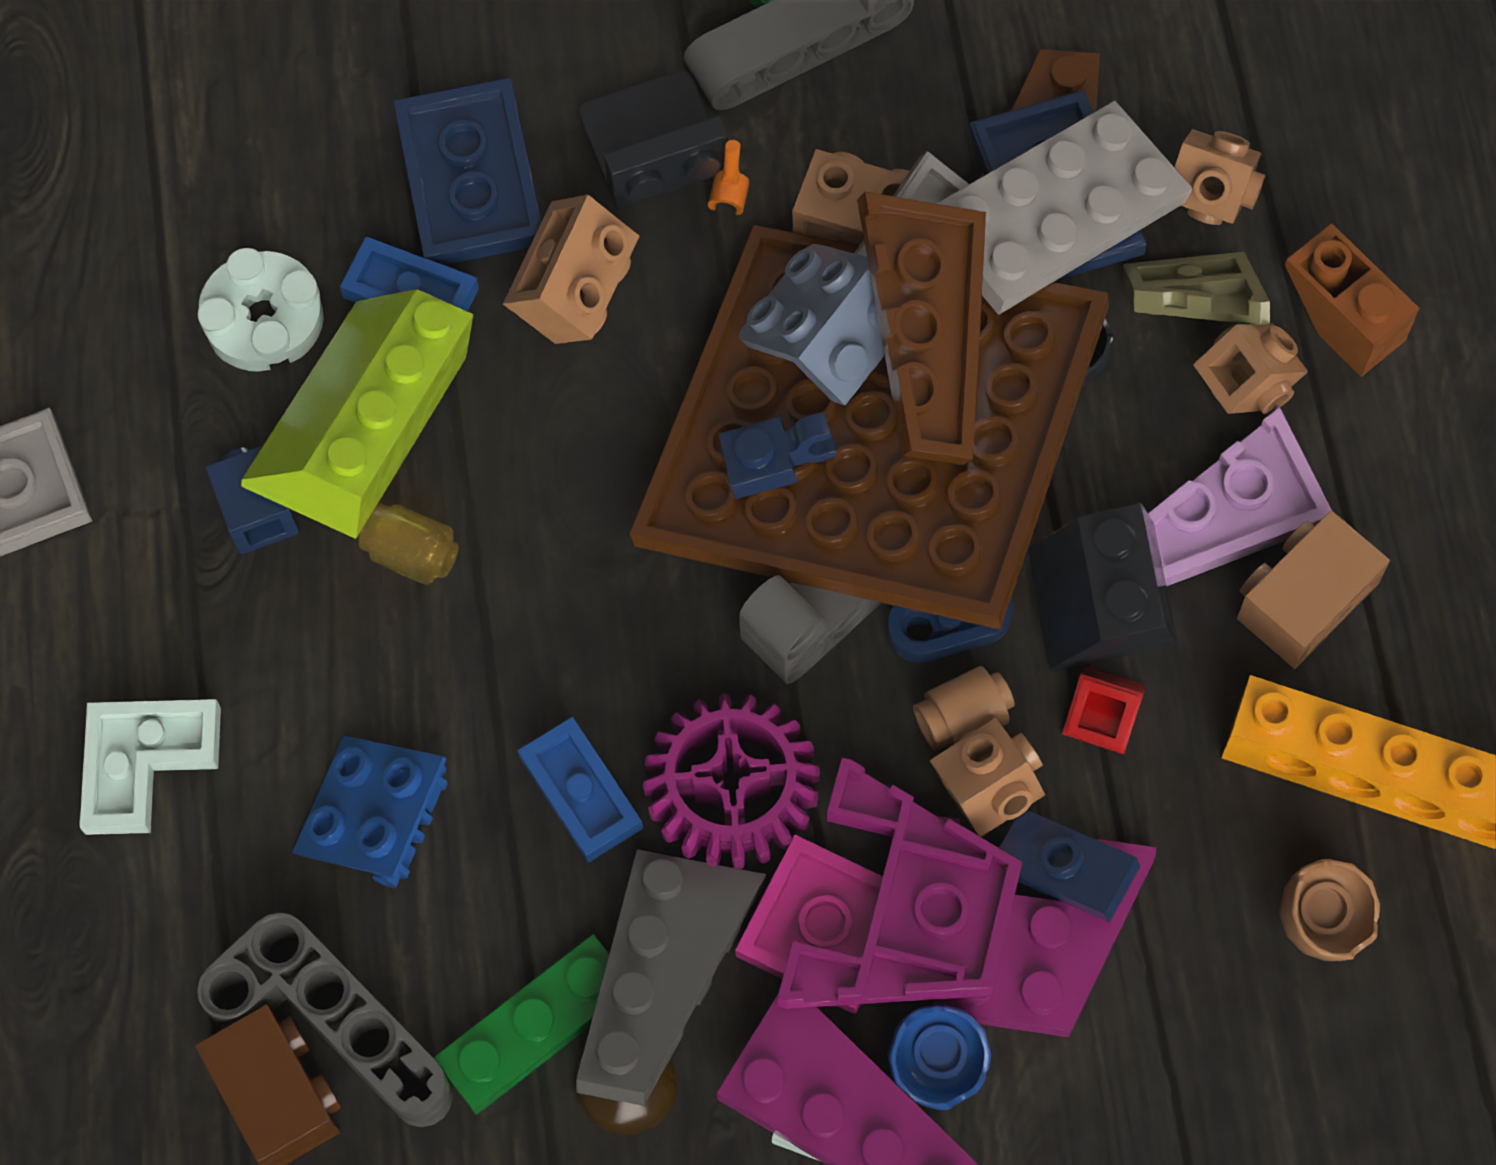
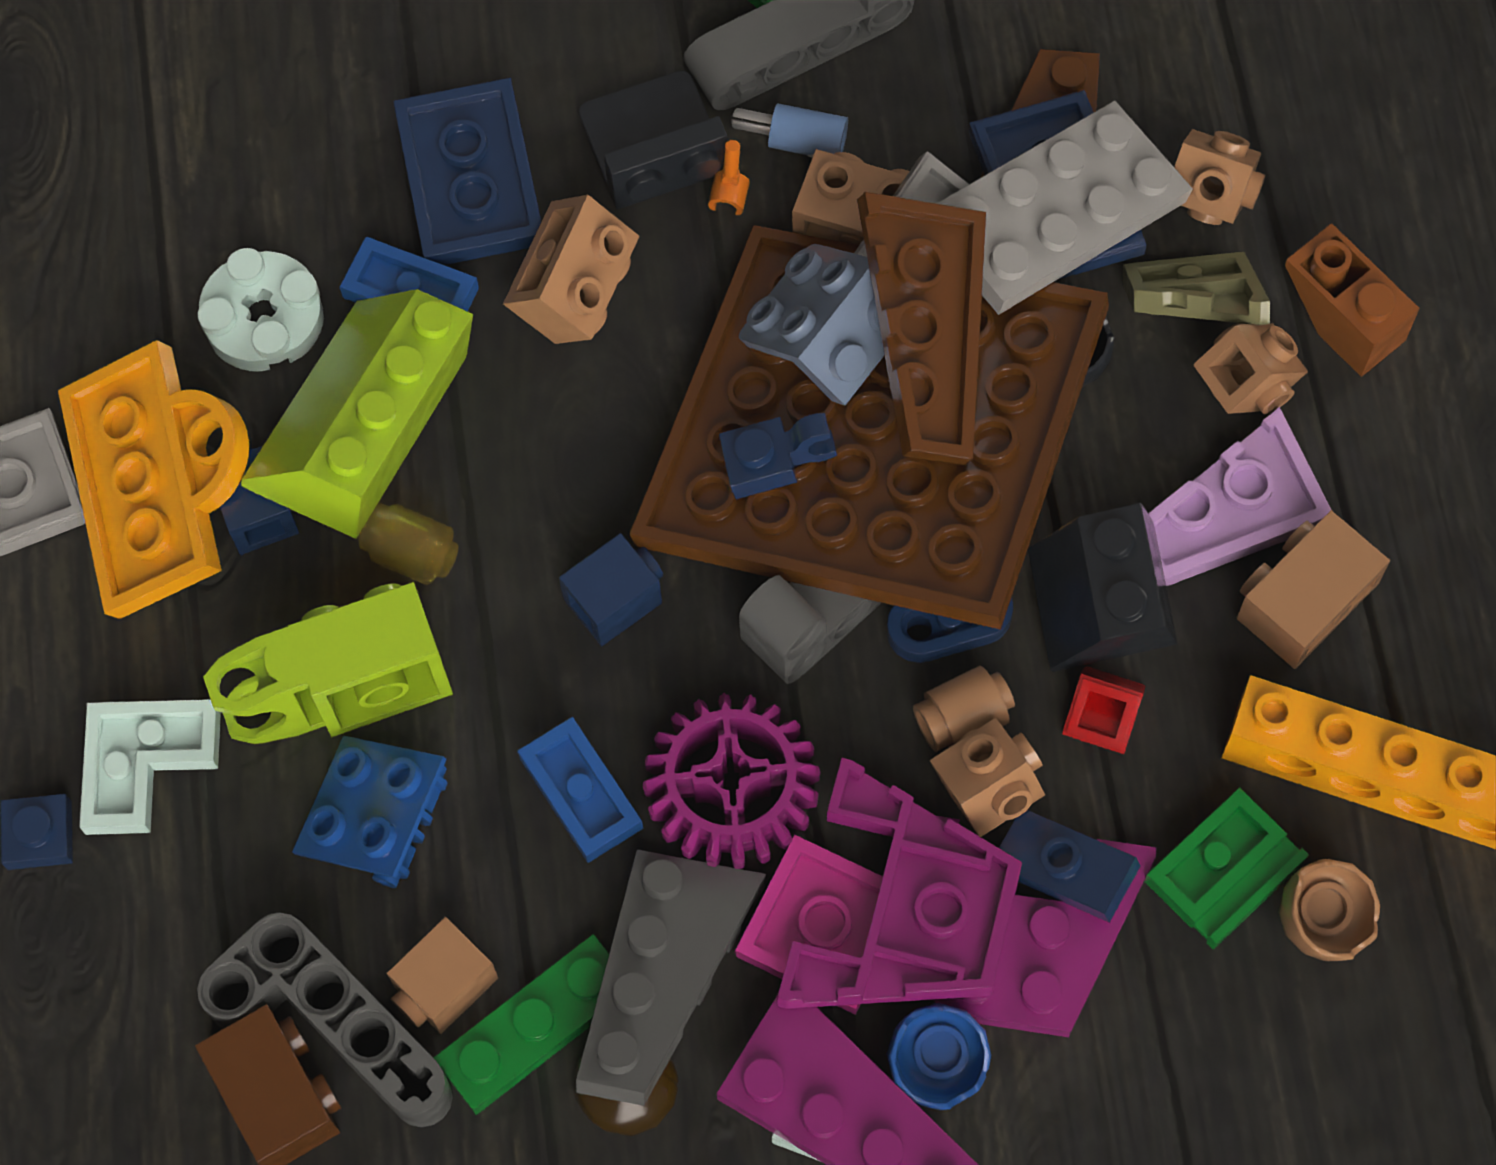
(36, 832): none -> dark blue plate
(149, 475): none -> light orange plate
(334, 669): none -> lime brick
(440, 977): none -> medium nougat brick
(612, 588): none -> dark blue brick
(796, 129): none -> medium blue piece
(1226, 868): none -> green plate

